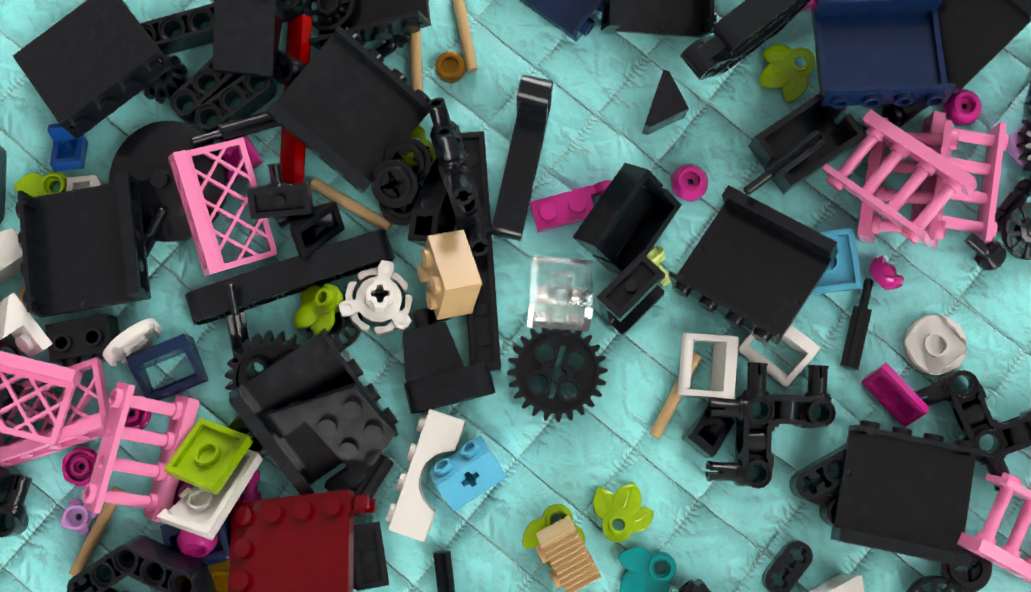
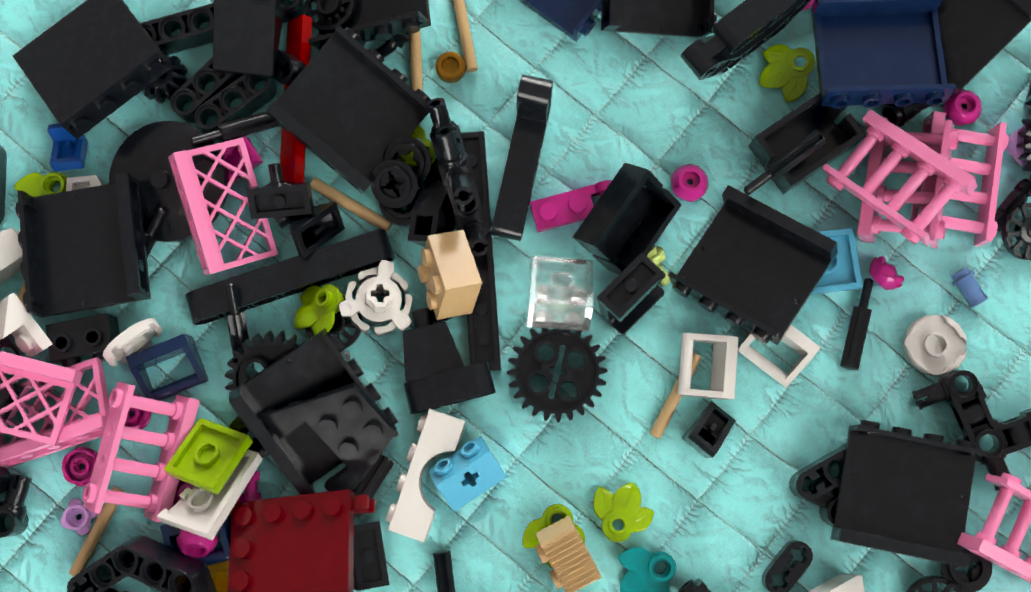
(667, 105): black slope -> none
(755, 434): black pin -> none
(895, 395): dark pink plate -> none
(969, 287): none -> medium blue pin
(989, 255): black plate -> none

